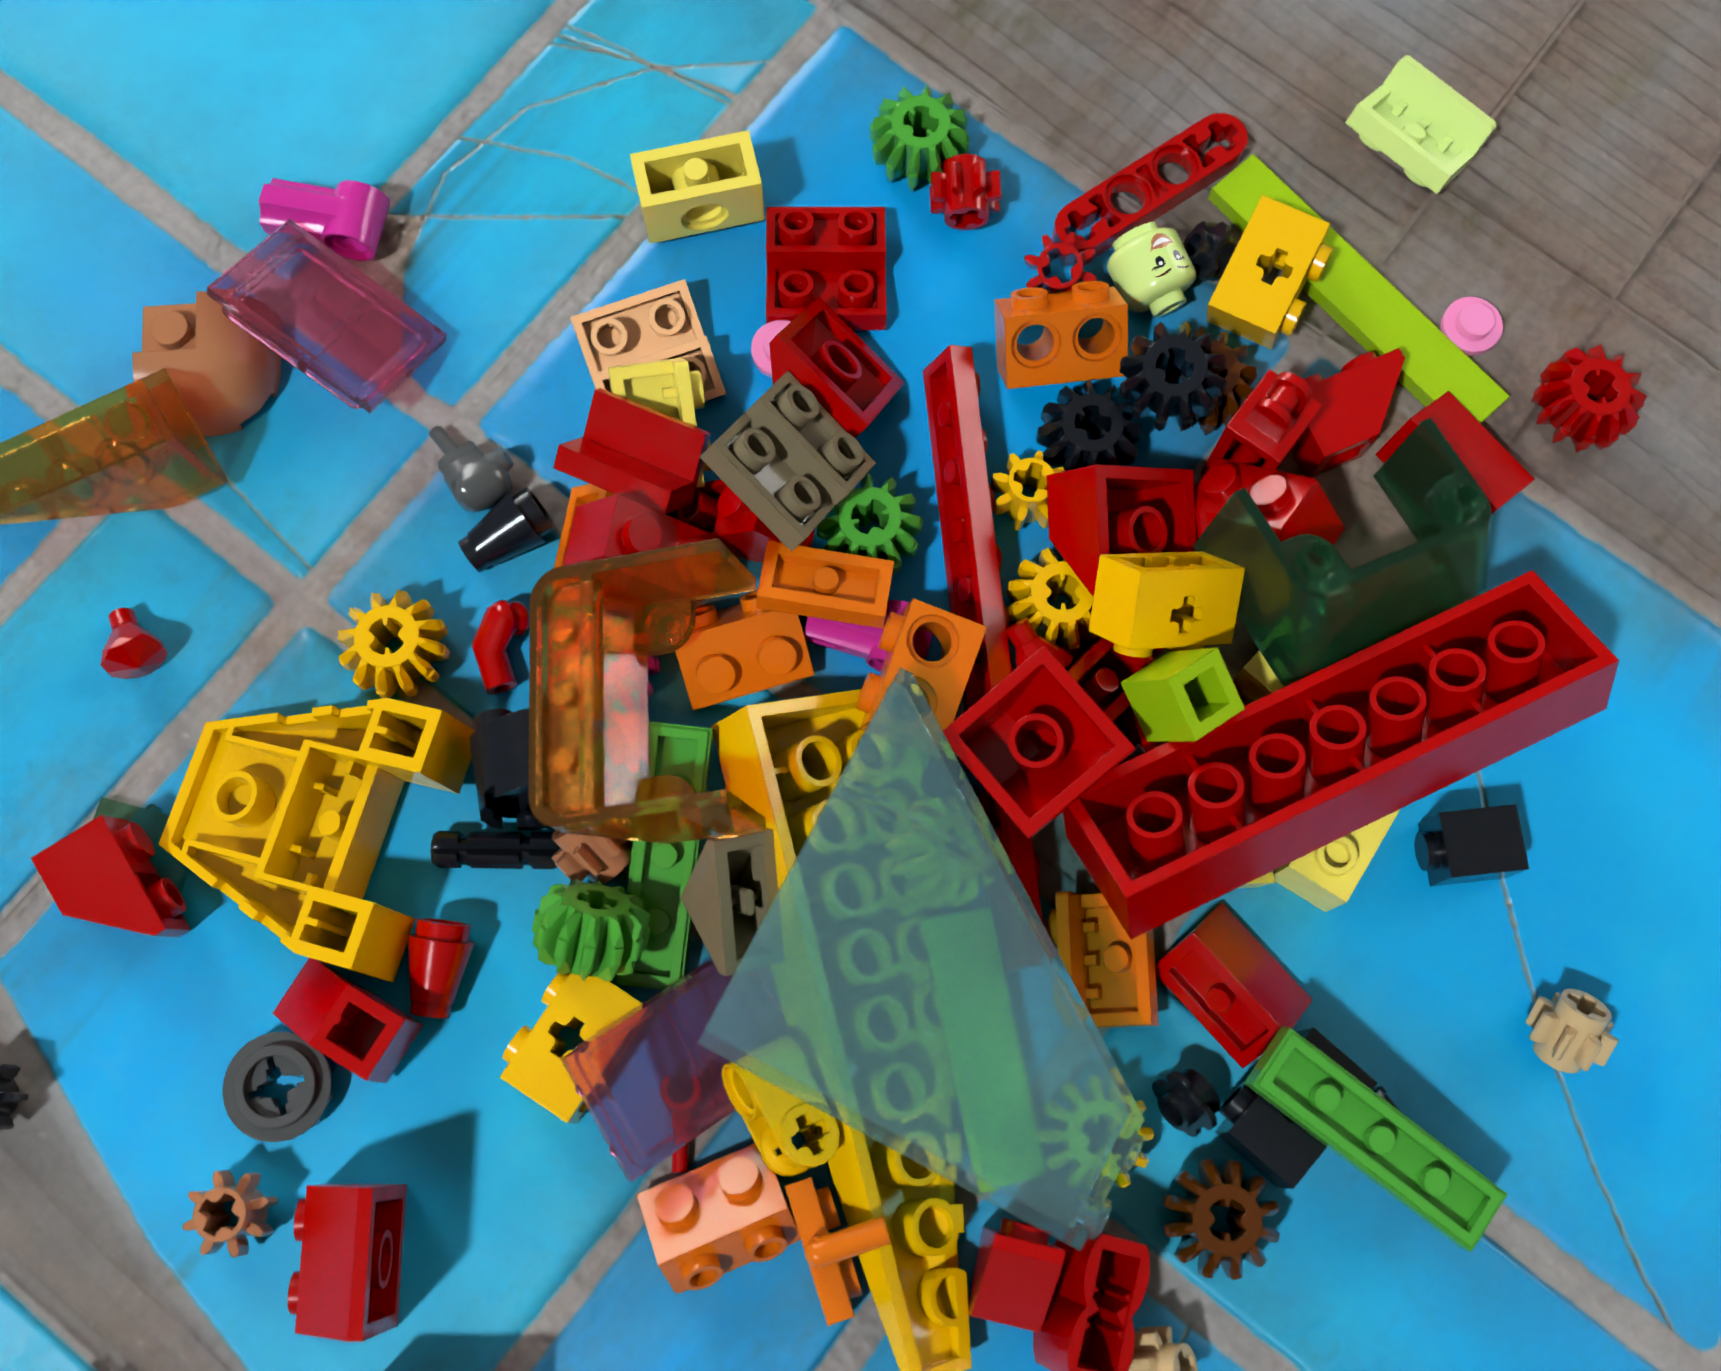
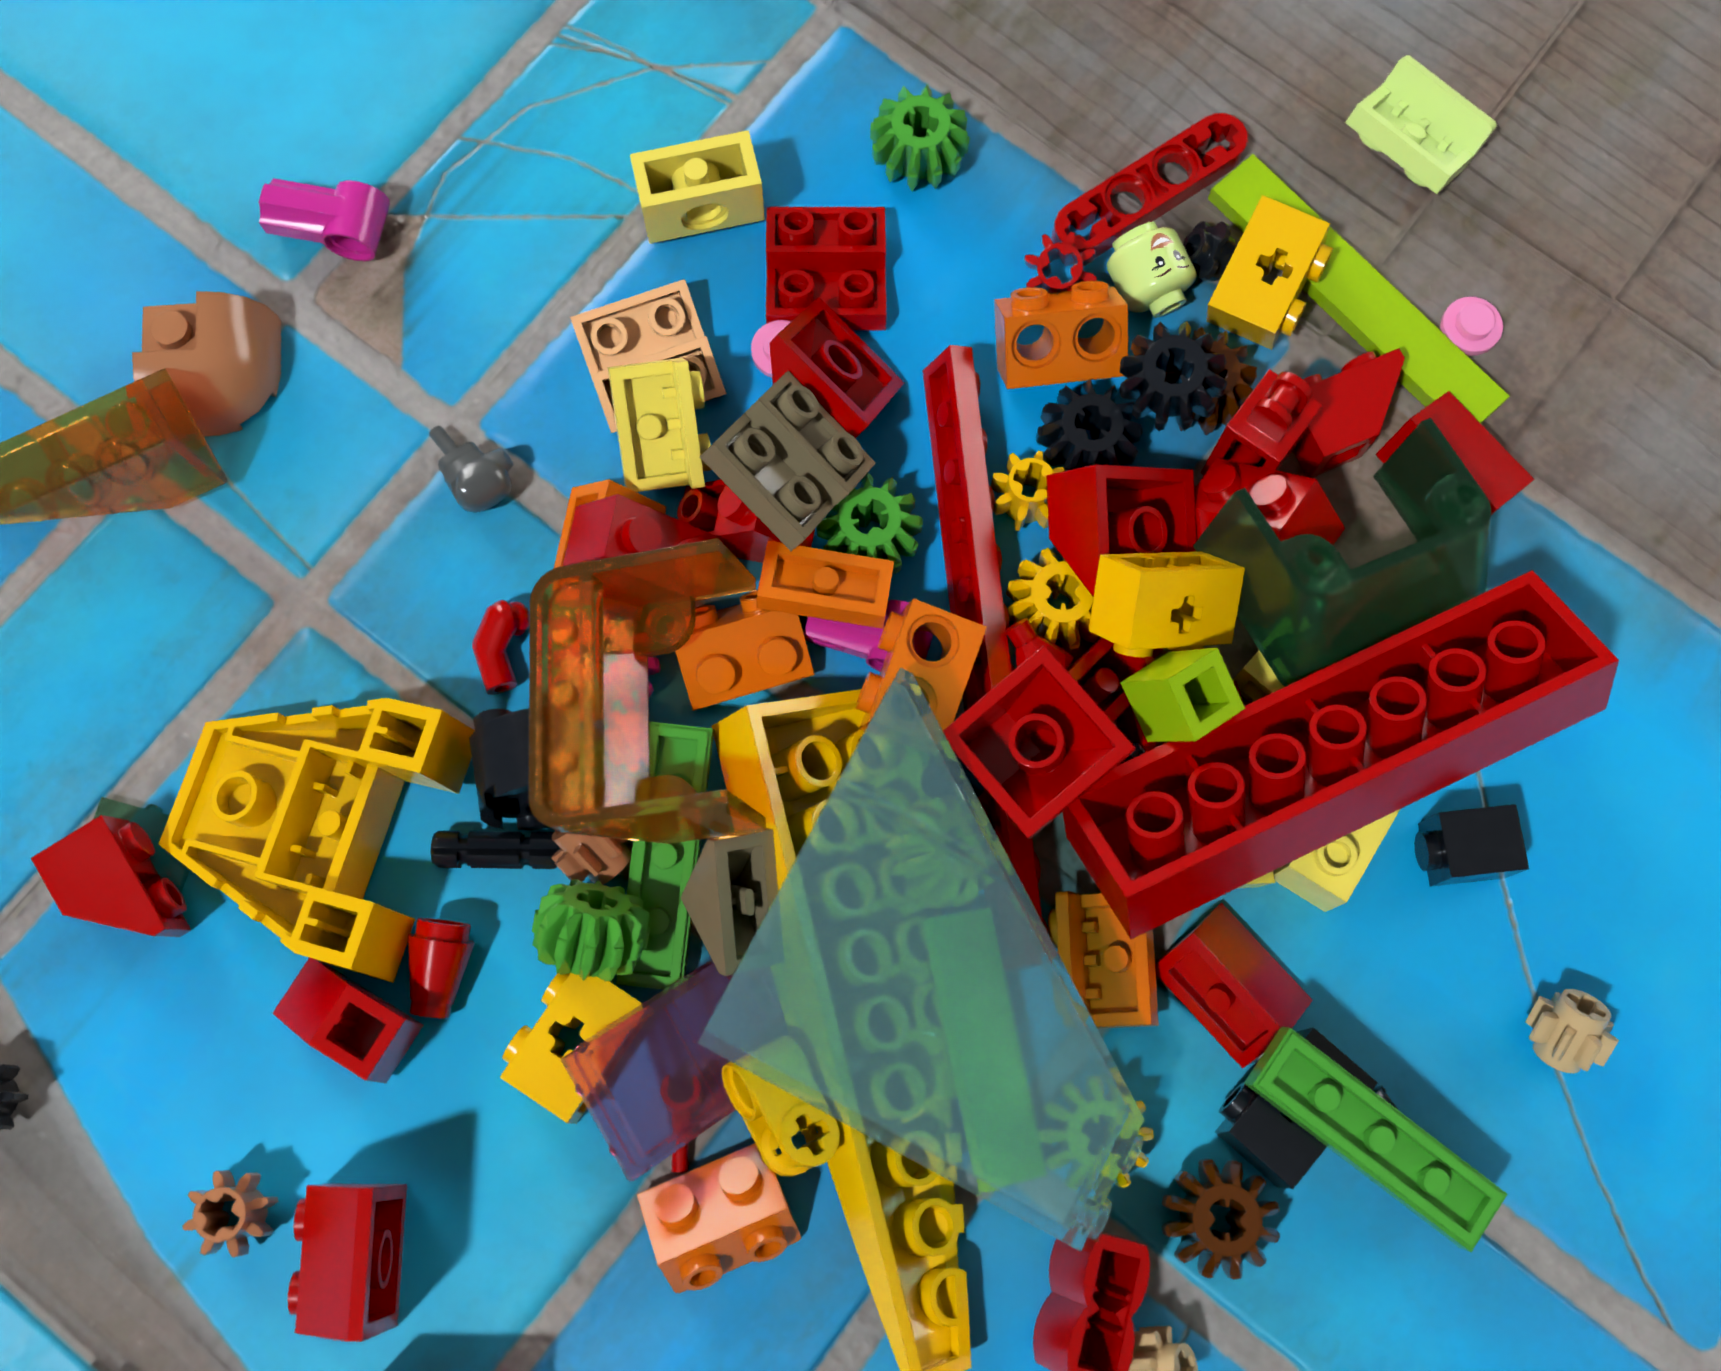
(130, 648): red rock -> none
(253, 1070): dark grey gear -> none
(326, 317): clear pink piece -> none
(406, 623): yellow gear -> none
(507, 530): black cone -> none
(636, 453): red panel -> none
(832, 1253): orange plate -> none
(965, 192): red gear -> none
(1014, 1275): red slope -> none
(1187, 1101): black plate -> none
(1588, 398): red gear -> none

